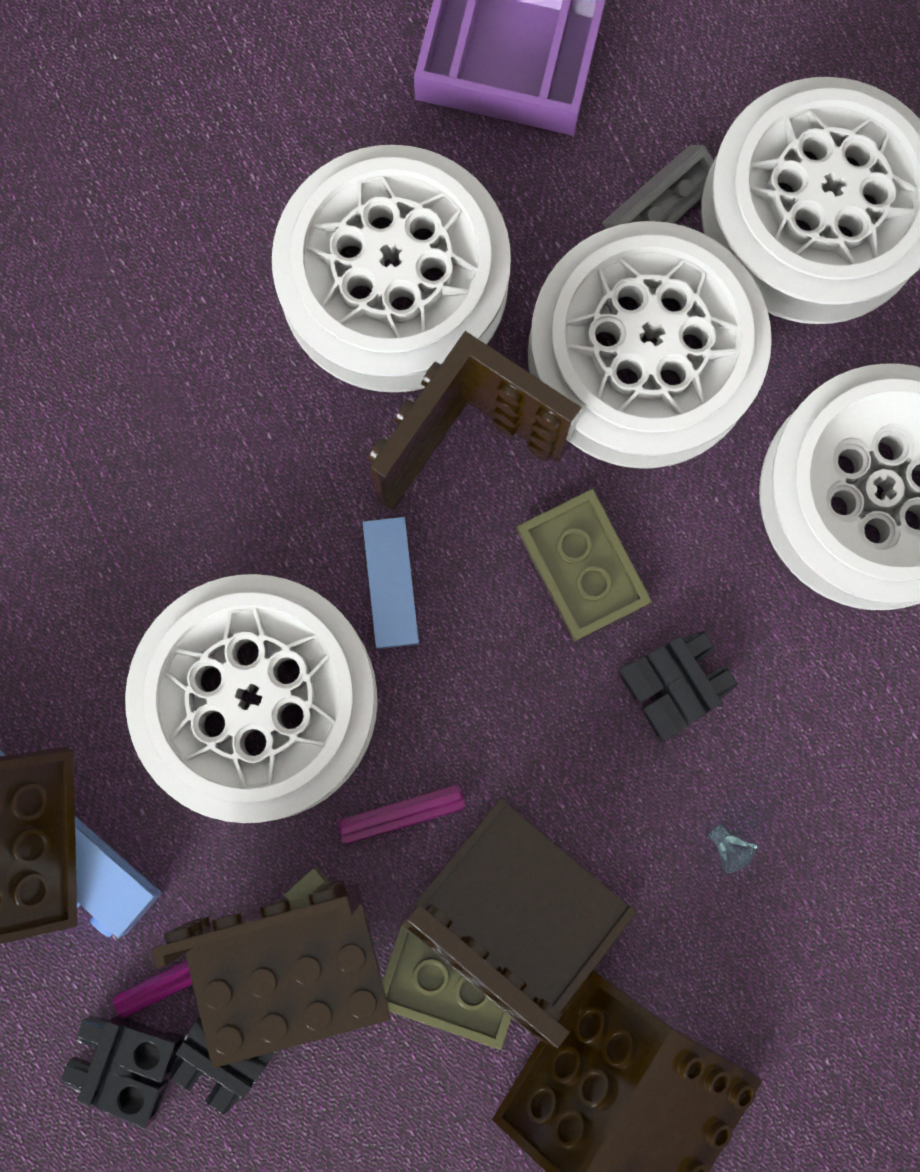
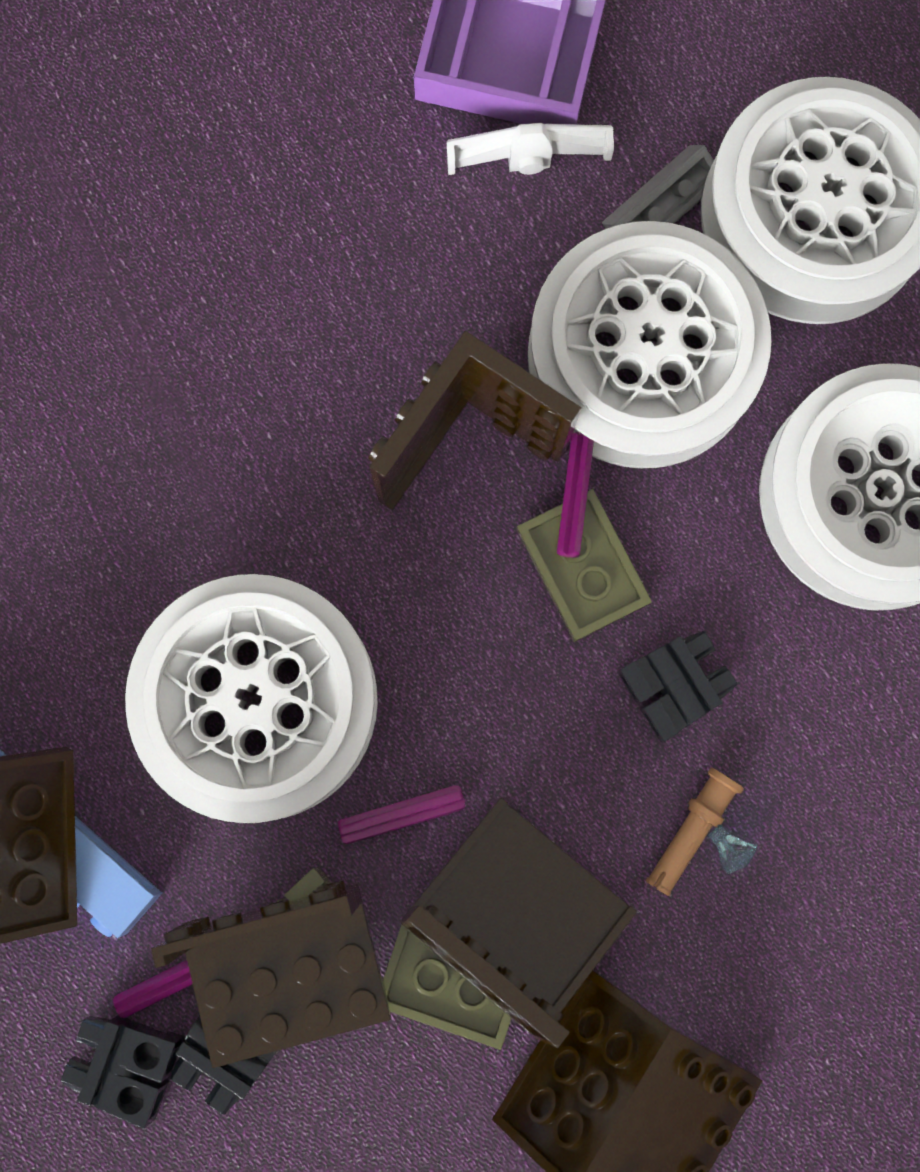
(368, 338): white wheel -> none
(390, 583): light blue tile -> none
(530, 145): none -> white plate
(575, 496): none -> magenta axle
(705, 813): none -> medium nougat pin

